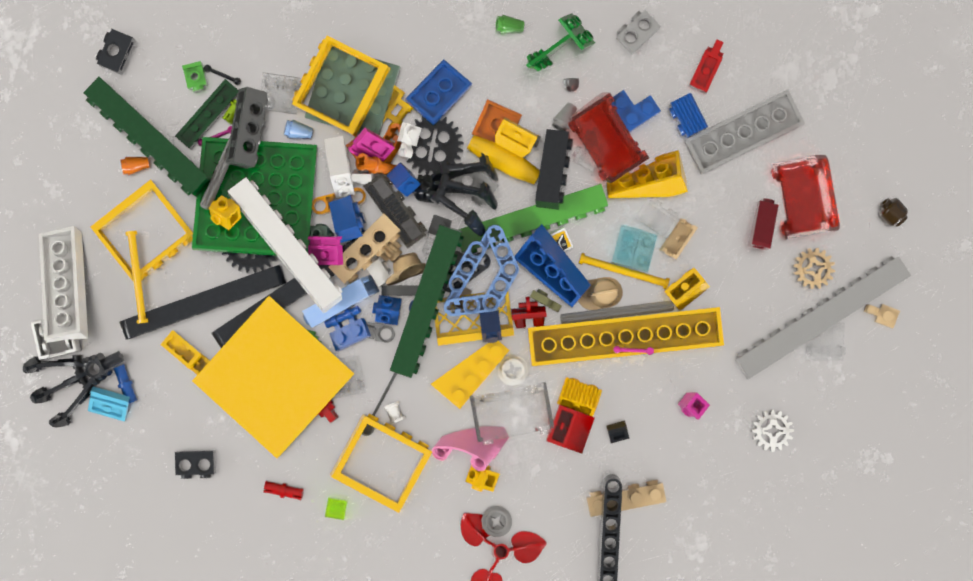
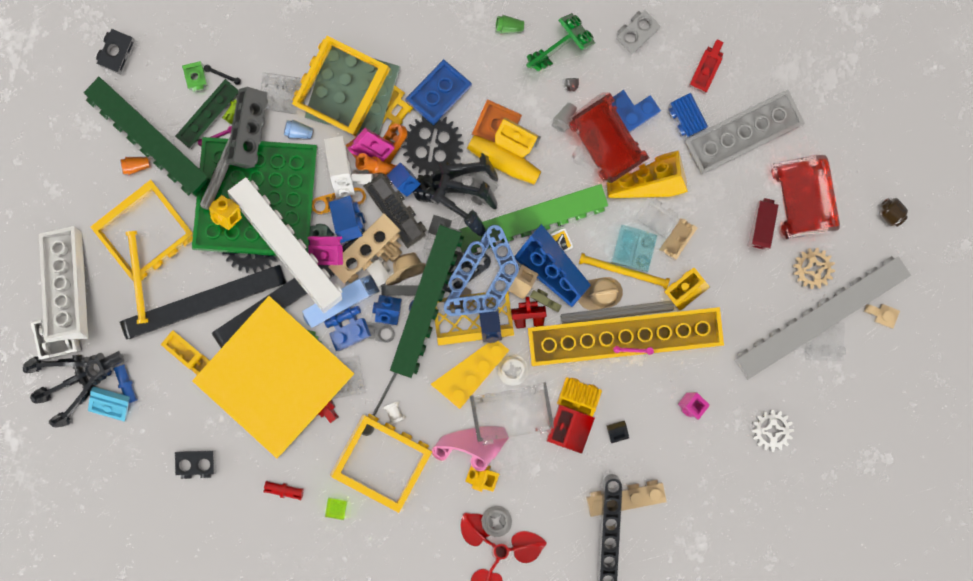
(409, 137): white plate -> none
(523, 282): none -> tan brick
(552, 169): black brick -> none

